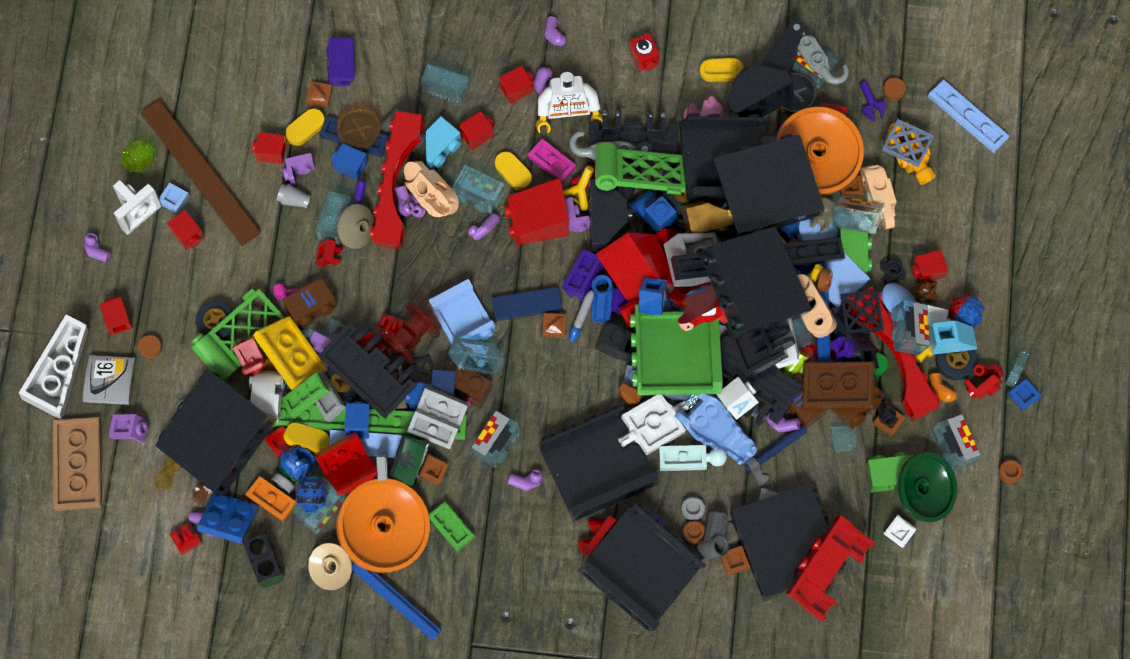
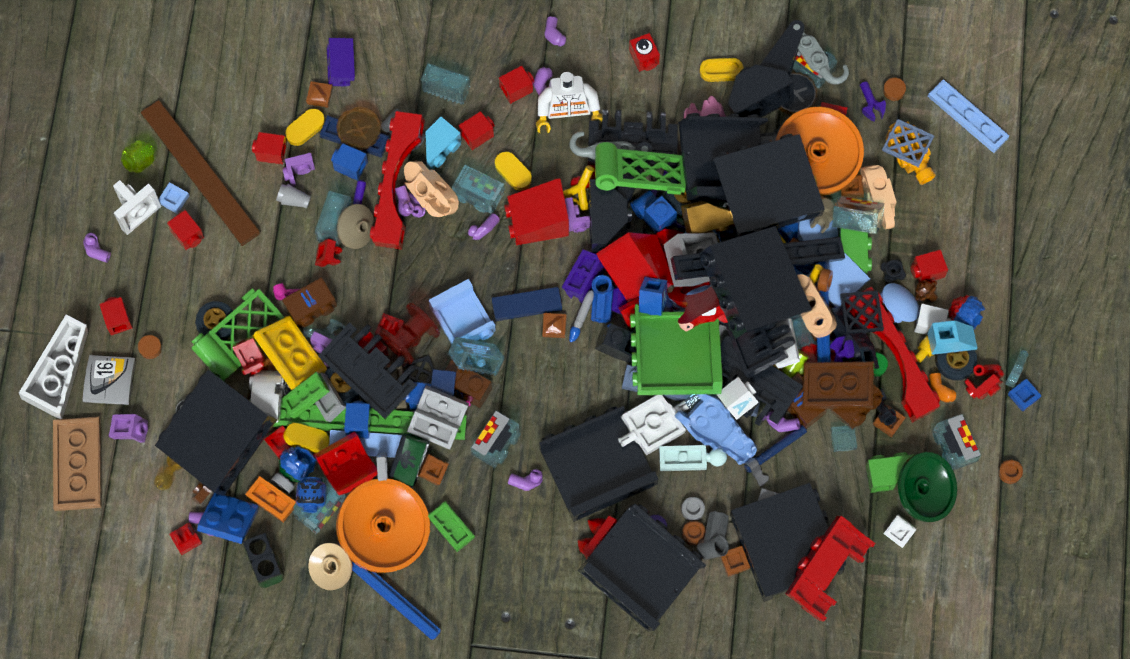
(551, 161): dark pink plate -> none
(629, 394): dark orange tile -> none
(910, 327): brick -> none

